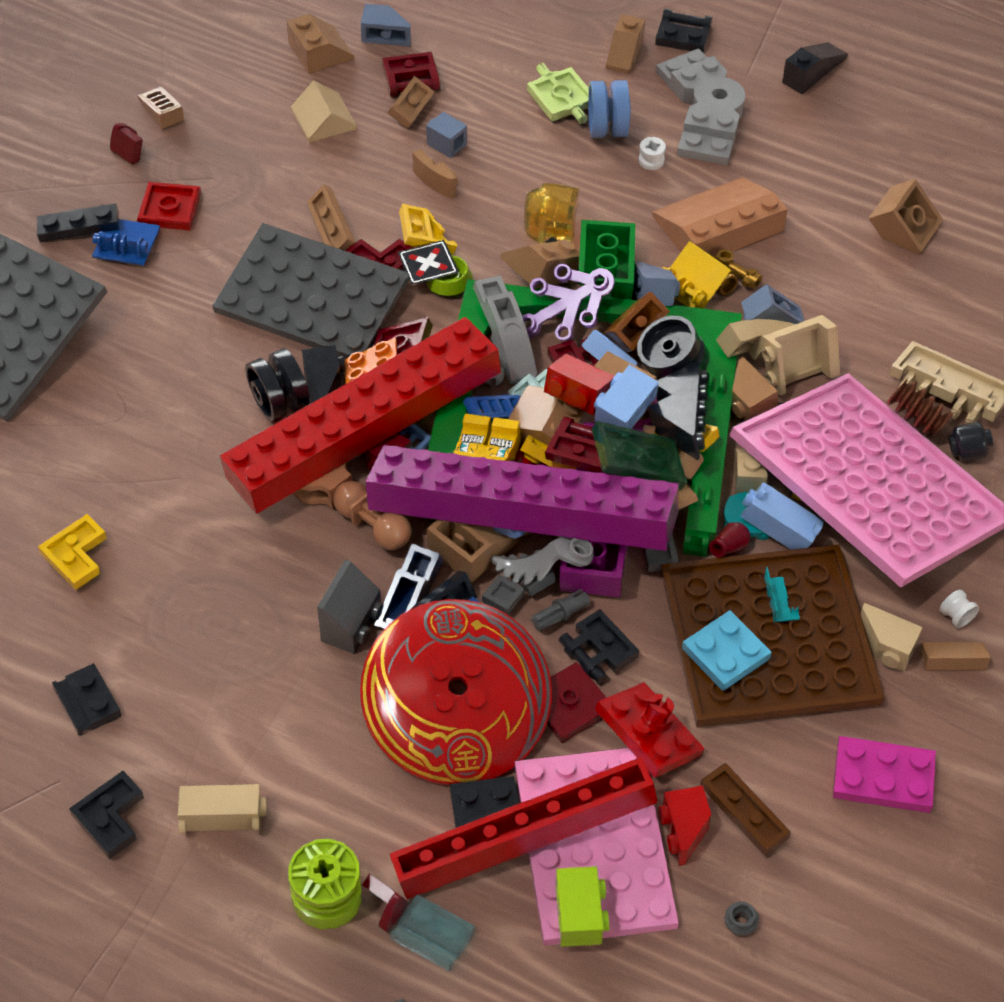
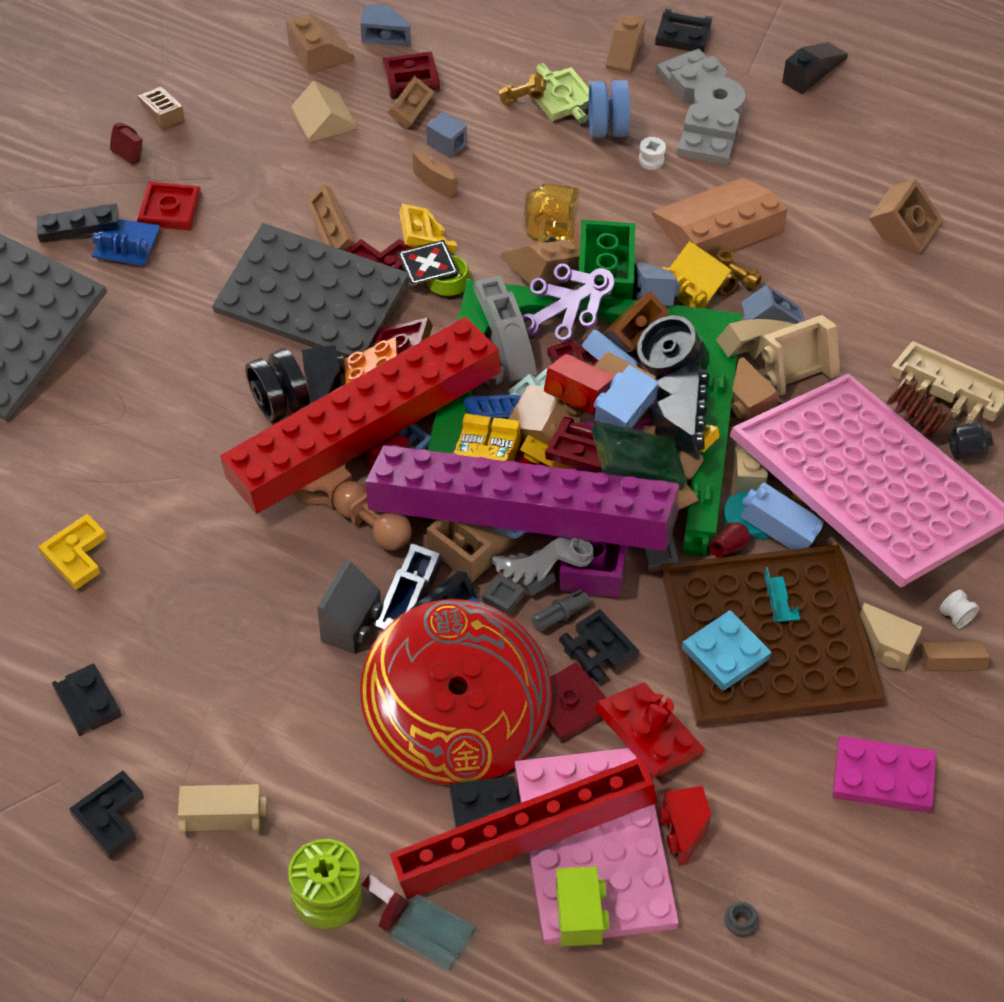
(535, 89): none -> pearl gold bar
(745, 809): reddish brown plate -> none

